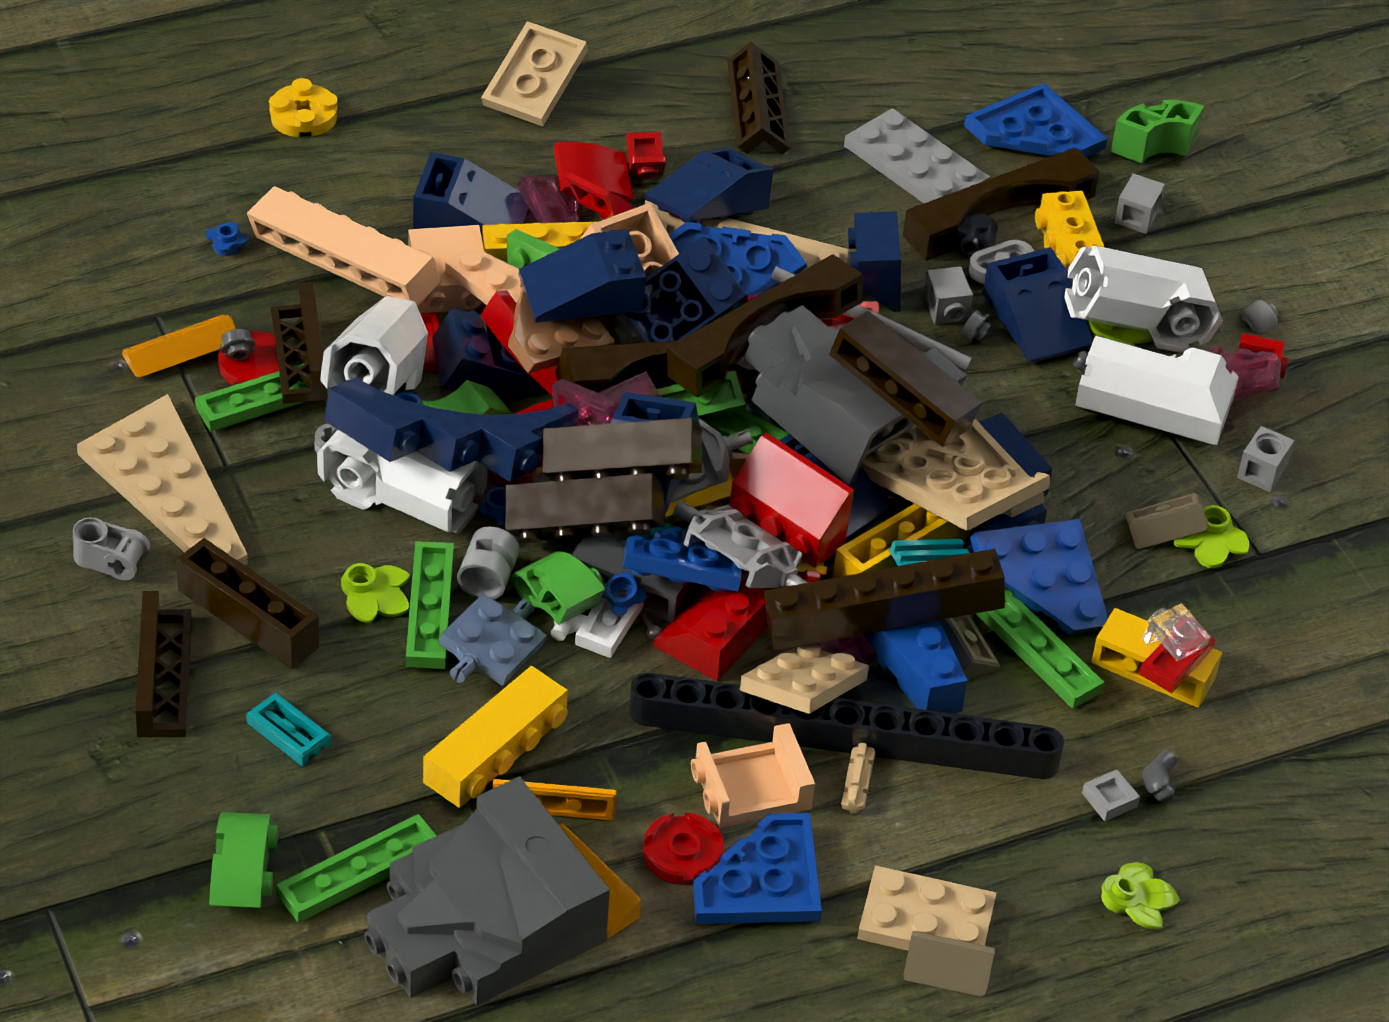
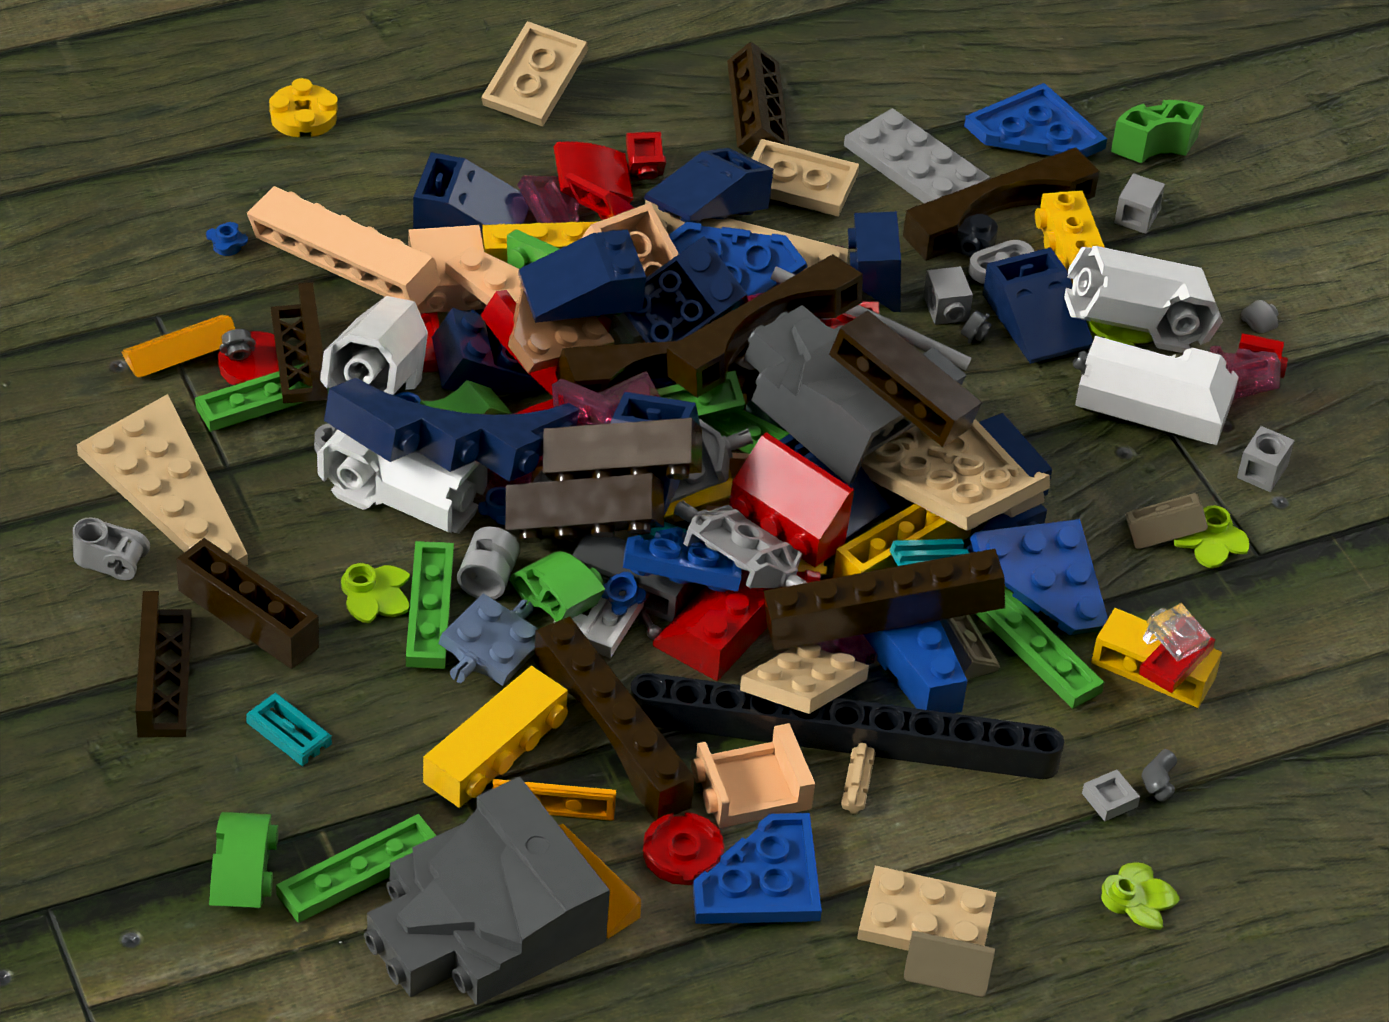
(650, 762): none -> dark brown arch
(807, 177): none -> tan plate

